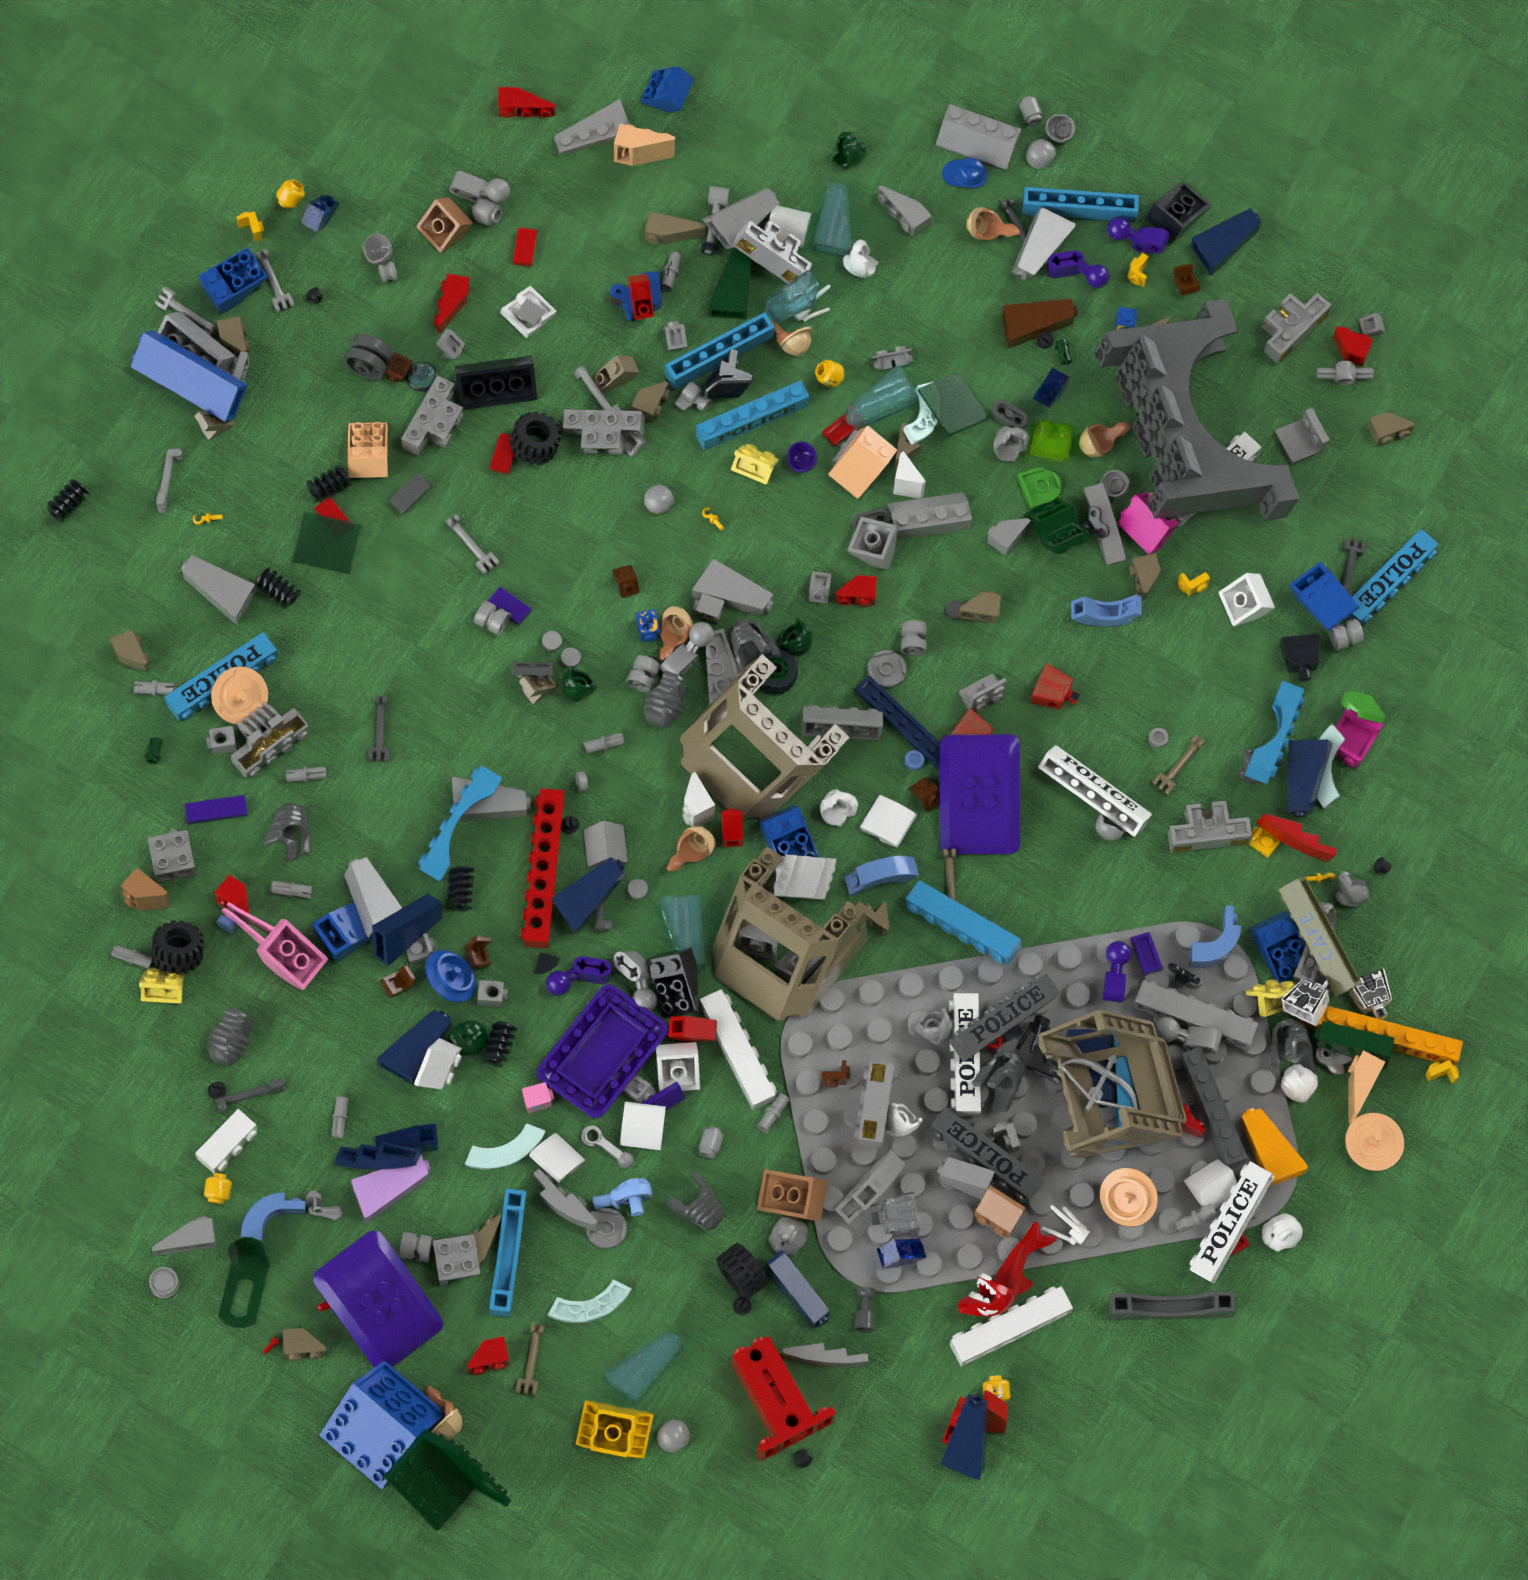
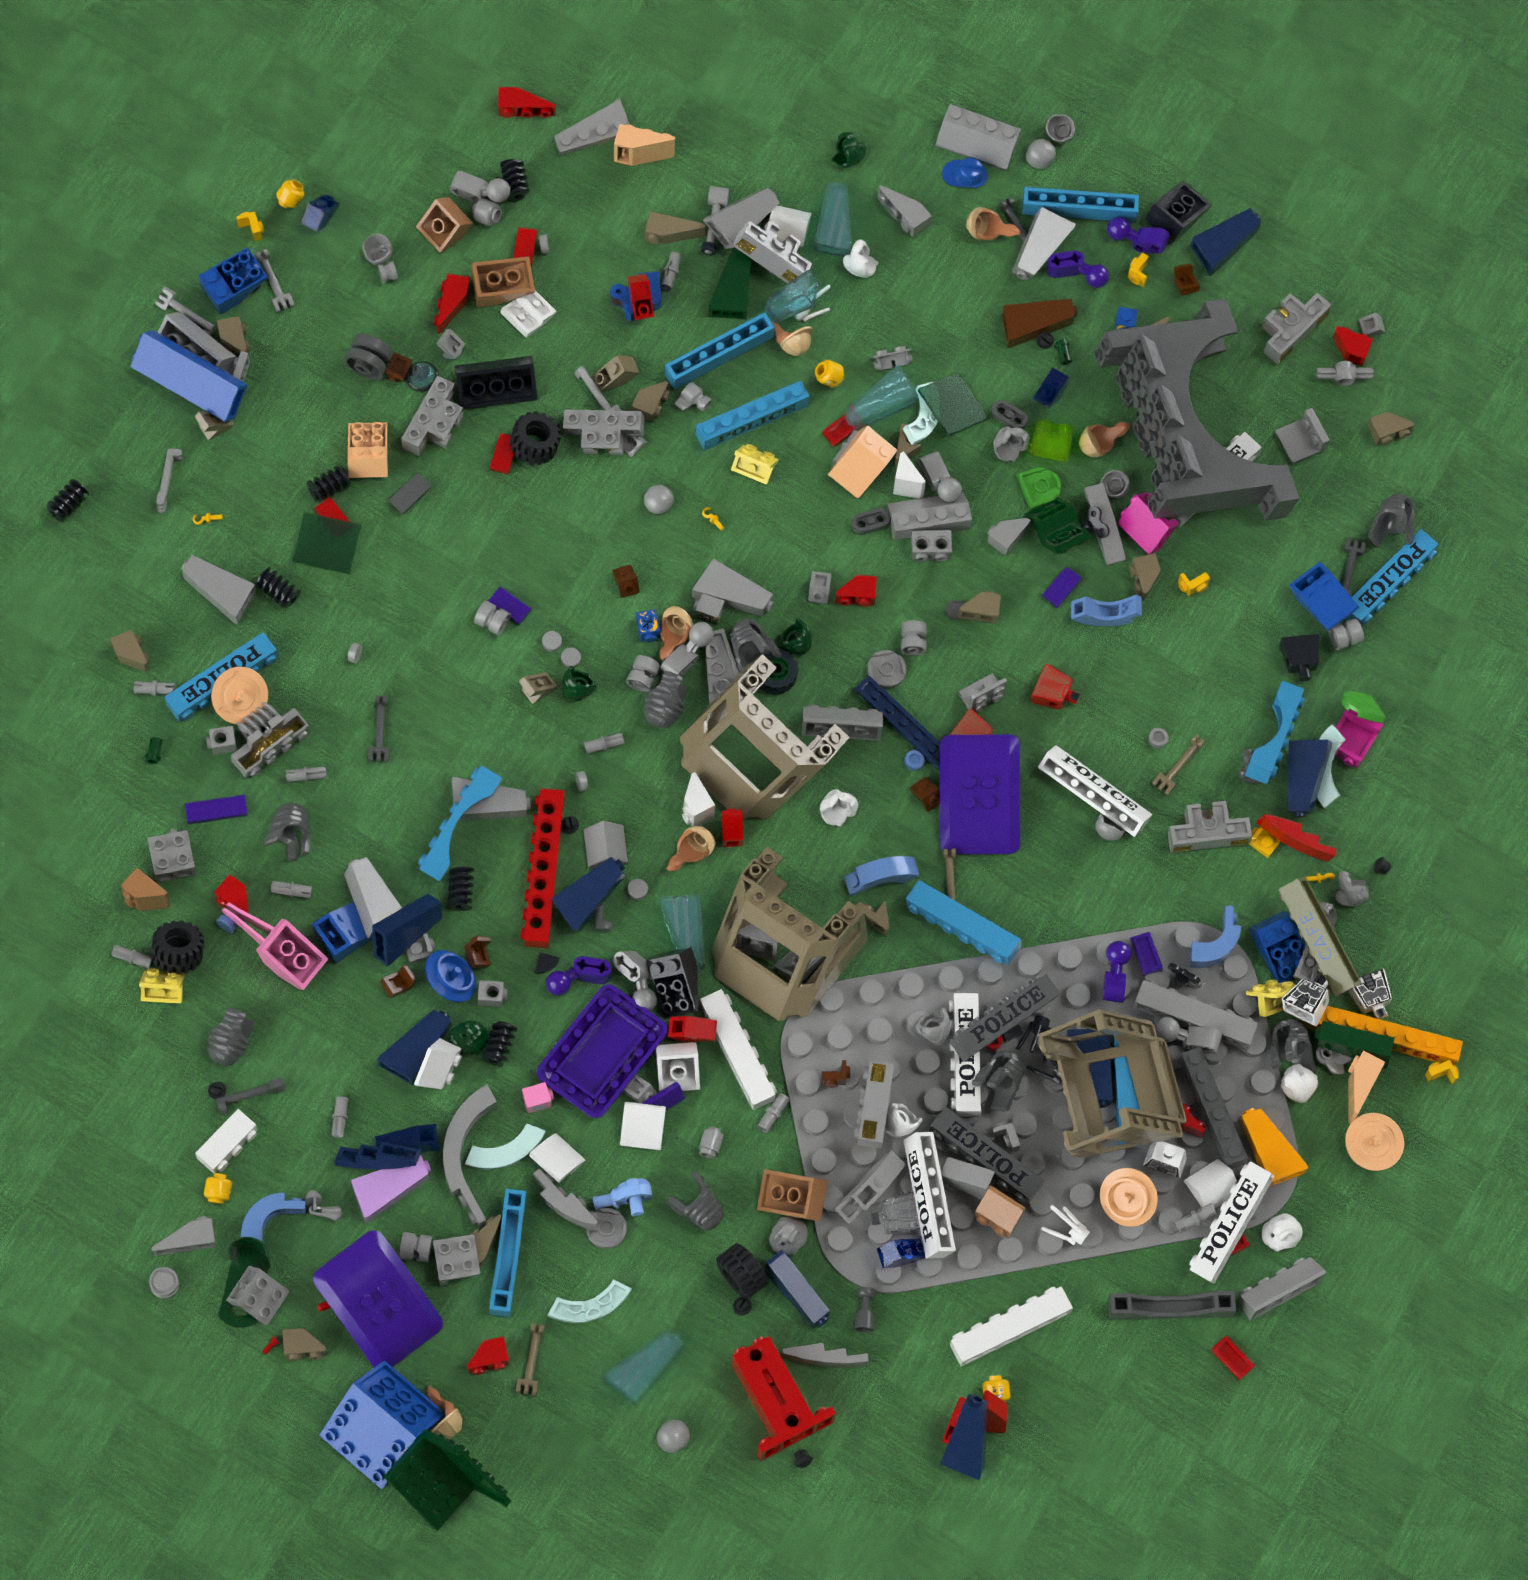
(258, 1294): none -> light grey bracket
(314, 295): black piece -> none
(355, 653): none -> light grey tile
(464, 1119): none -> light grey arch
(483, 559): light grey hinge -> none
(501, 280): none -> medium nougat slope
(514, 175): none -> black piece
(530, 312): light grey slope -> none
(540, 669): dark grey plate -> none
(544, 244): none -> light grey tile
(614, 1429): yellow slope -> none
(623, 1159): light grey piece -> none
(667, 89): blue slope -> none
(675, 335): light grey bracket -> none
(726, 379): black piece -> none
(788, 833): blue slope -> none
(802, 457): dark purple hair -> none
(804, 877): white slope -> none
(874, 542): light grey slope -> none
(888, 821): white slope -> none
(929, 1195): none -> white brick
(930, 540): none -> light grey brick
(939, 477): none -> light grey beam
(998, 1294): red piece -> none
(1031, 110): light grey brick -> none
(1062, 587): none -> dark purple tile
(1096, 1091): light grey piece -> none
(1166, 1158): none -> white torso
(1232, 1358): none -> red tile
(1246, 599): white slope -> none
(1281, 1288): none -> light grey slope
(1394, 518): none -> dark grey hair

